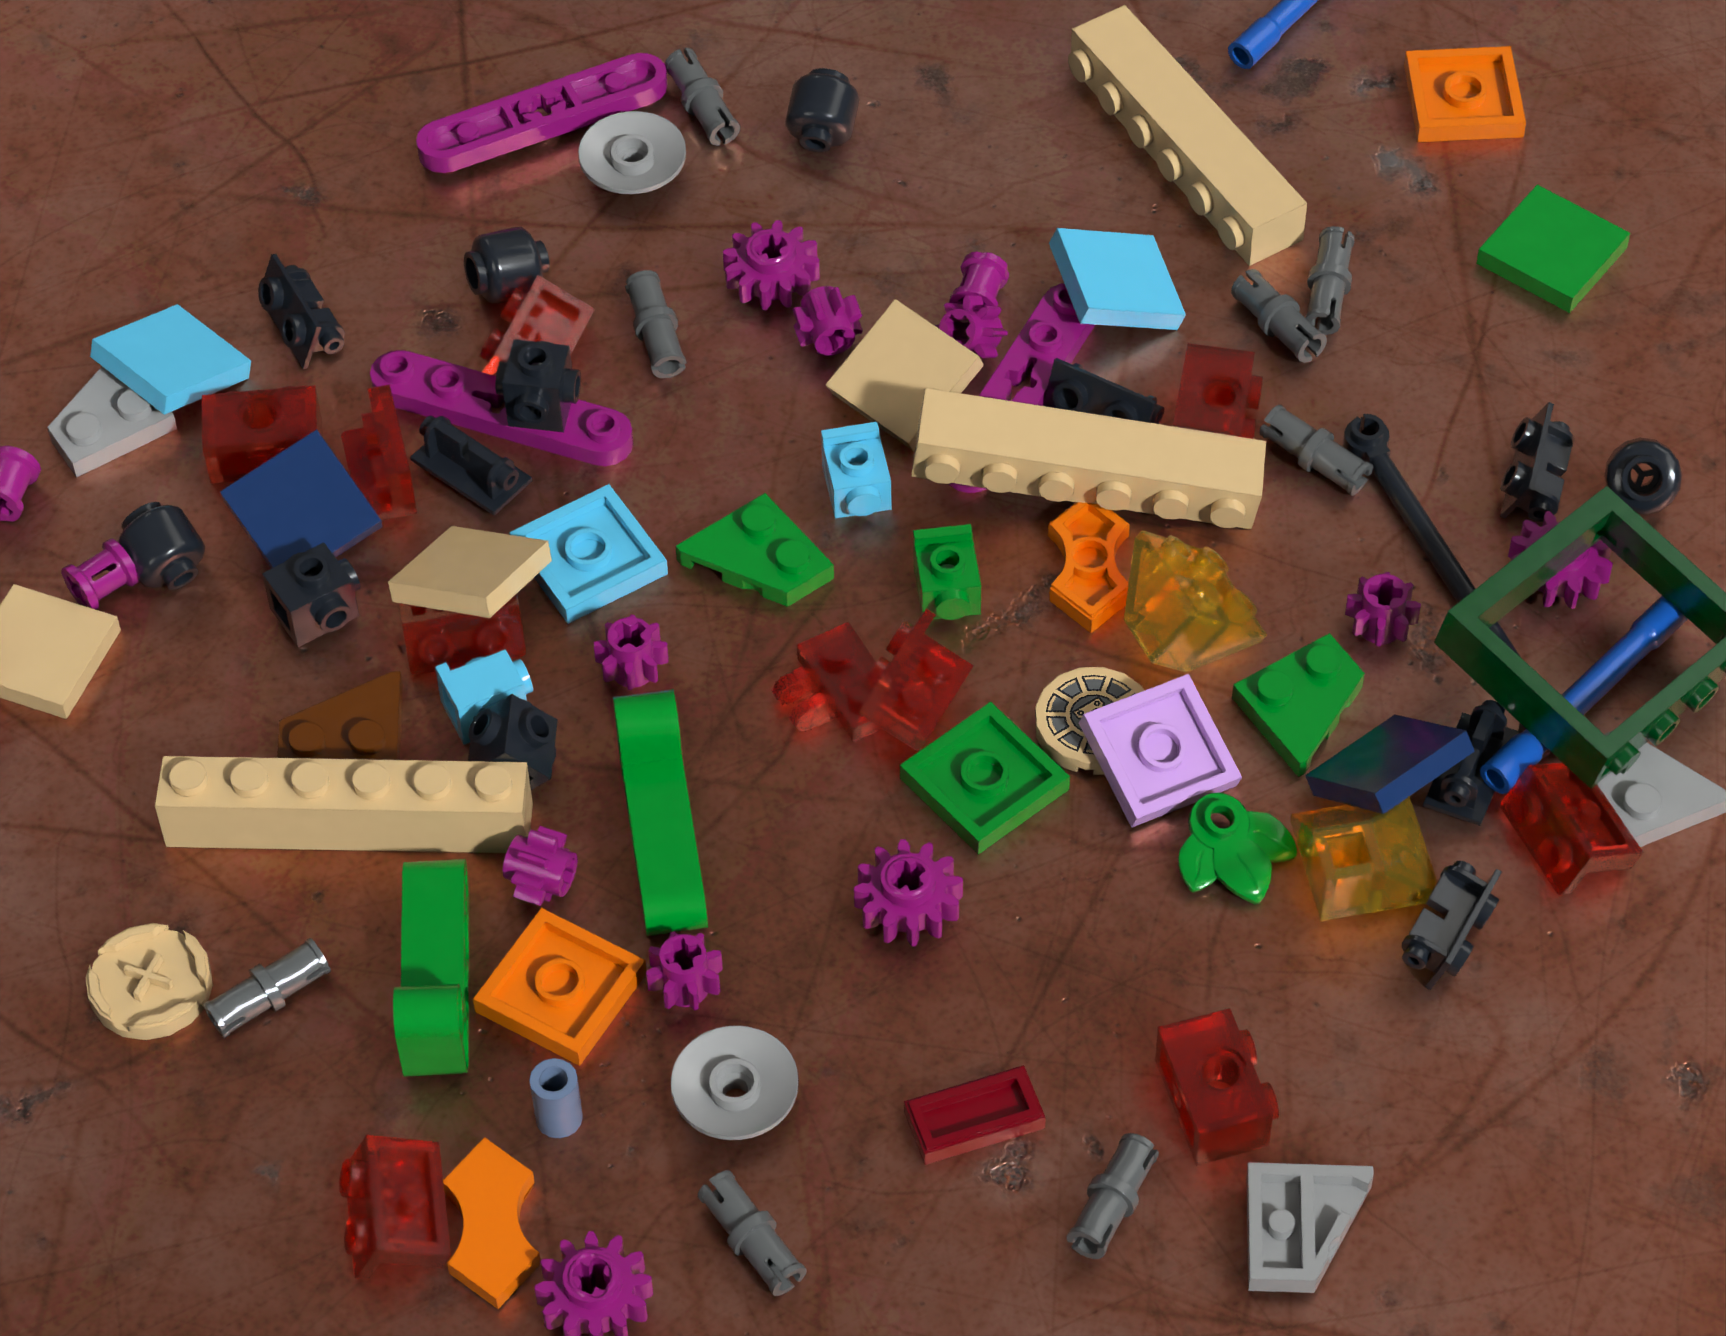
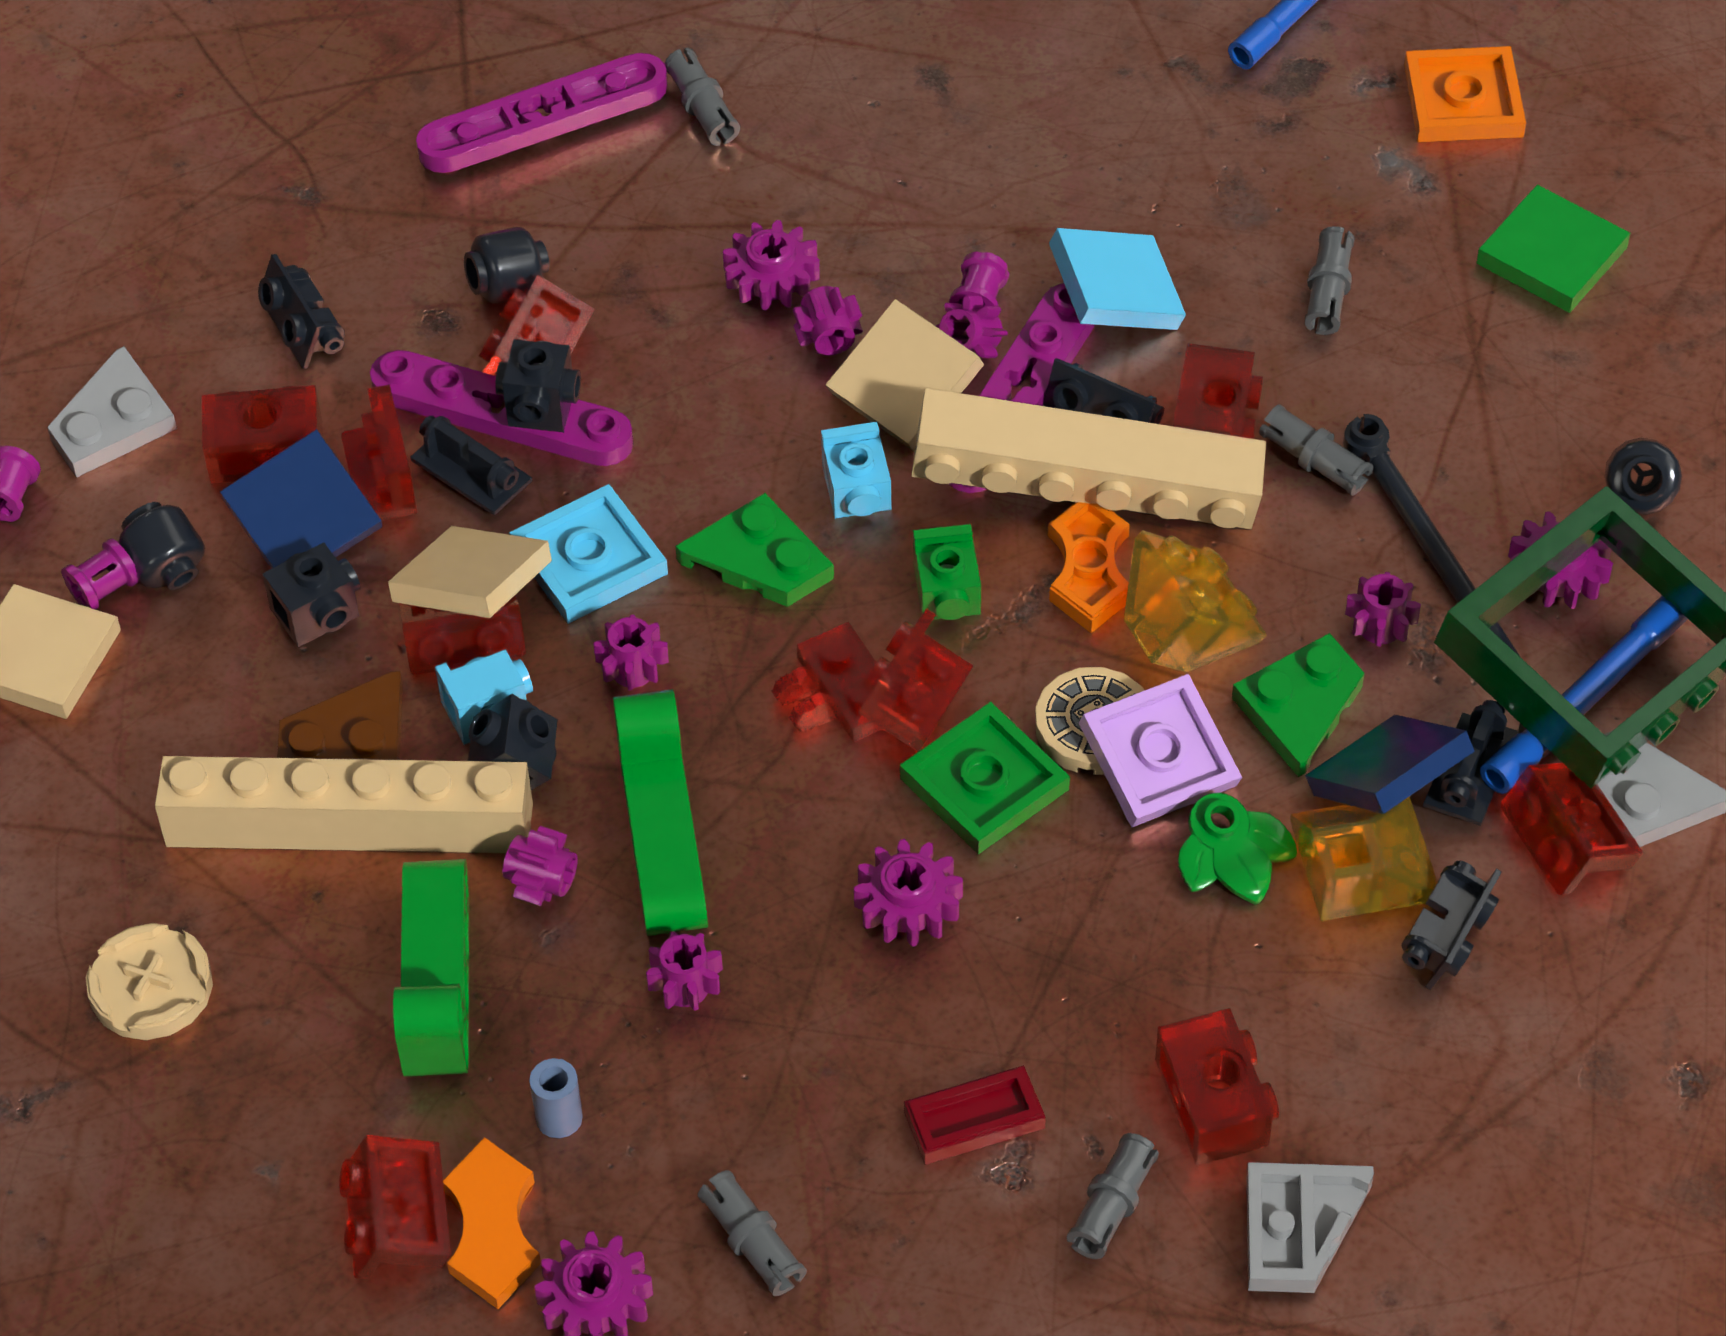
(170, 359): medium azure tile -> none
(267, 987): dark grey pin -> none
(560, 986): orange tile -> none
(632, 152): light grey dish -> none
(655, 324): dark grey pin -> none
(734, 1060): light grey dish -> none
(822, 110): black head -> none
(1187, 135): tan brick -> none
(1279, 315): dark grey pin -> none
(1538, 448): black hinge -> none

